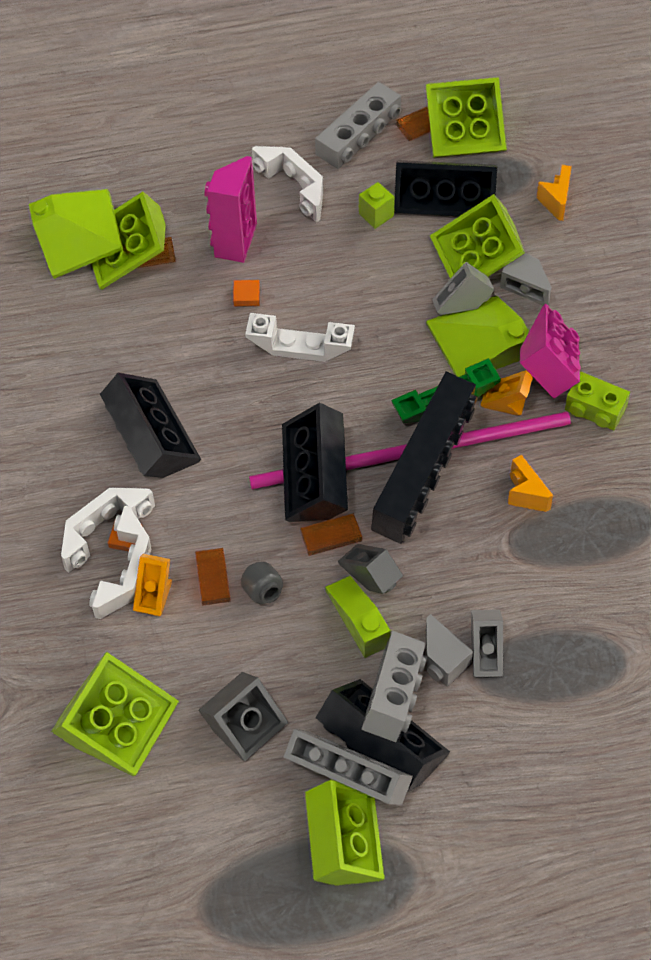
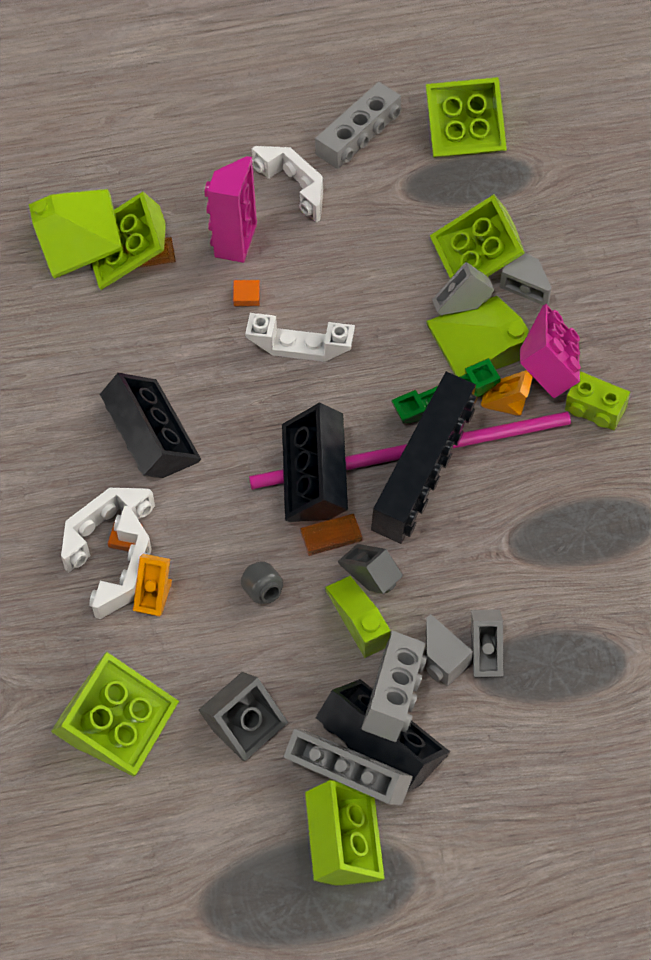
(212, 576): clear orange tile -> none
(376, 205): lime brick -> none
(414, 124): clear orange tile -> none
(442, 187): black slope -> none
(529, 489): light orange slope -> none
(554, 194): light orange slope -> none

